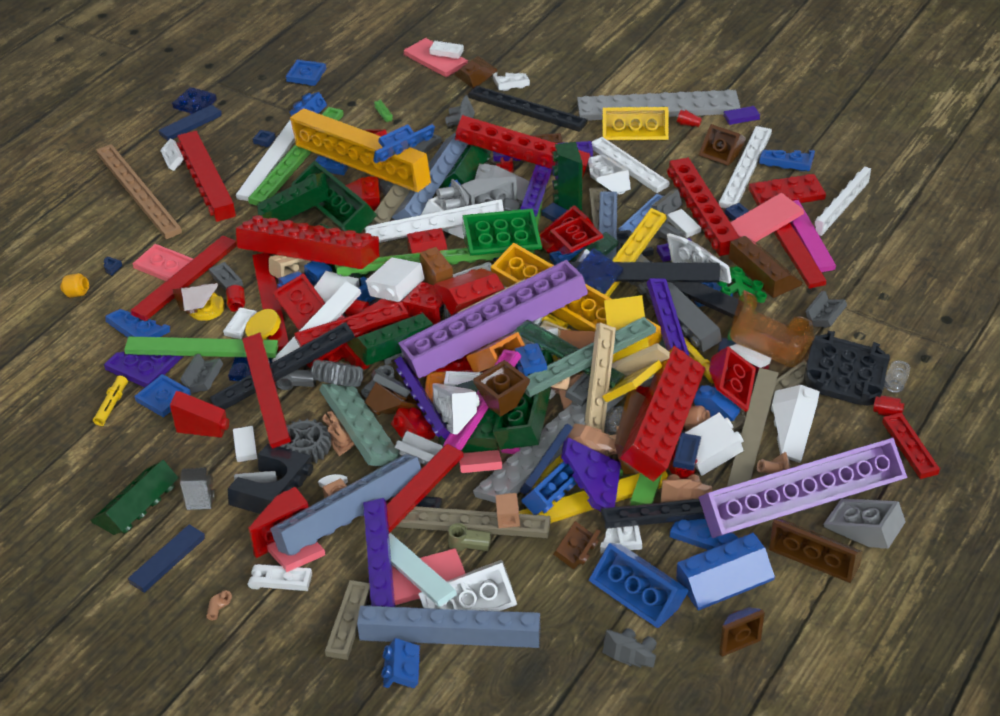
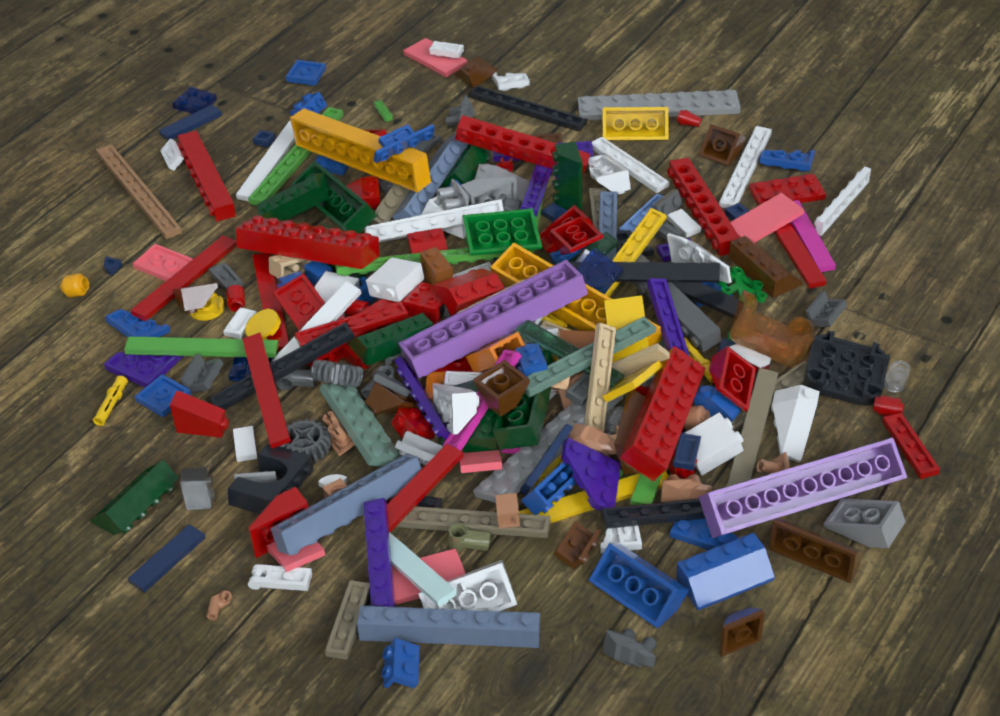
(741, 115): dark purple tile -> none

